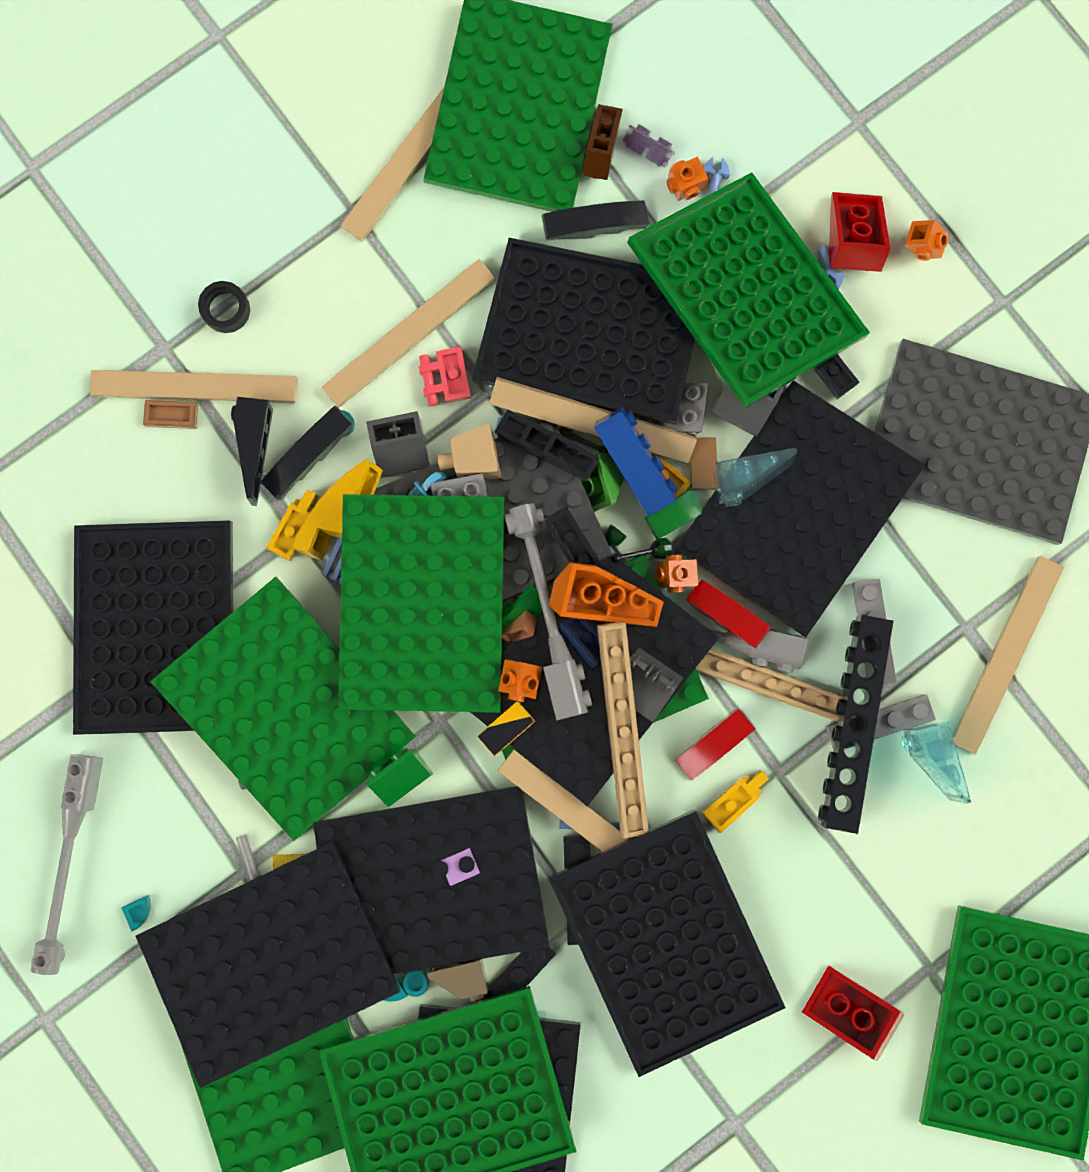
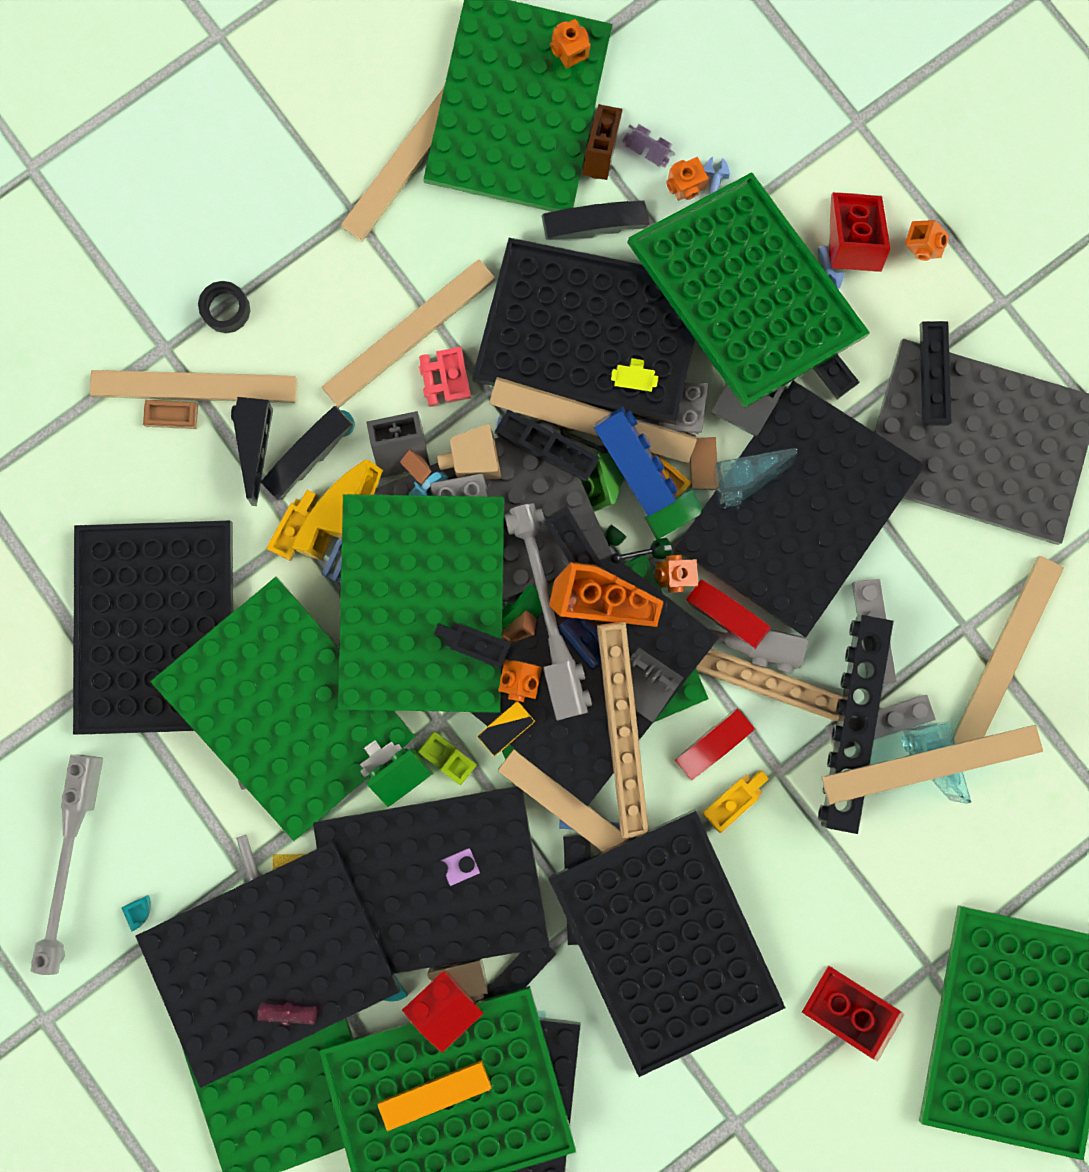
(287, 1014): none -> clear pink pin
(378, 756): none -> white piece
(415, 982): teal tile -> none
(416, 466): none -> nougat piece
(434, 1095): none -> light orange tile
(442, 1011): none -> red slope
(447, 757): none -> lime slope
(474, 643): none -> black hinge
(570, 43): none -> orange brick
(634, 376): none -> neon yellow piece
(932, 764): none -> tan tile
(935, 373): none -> black plate

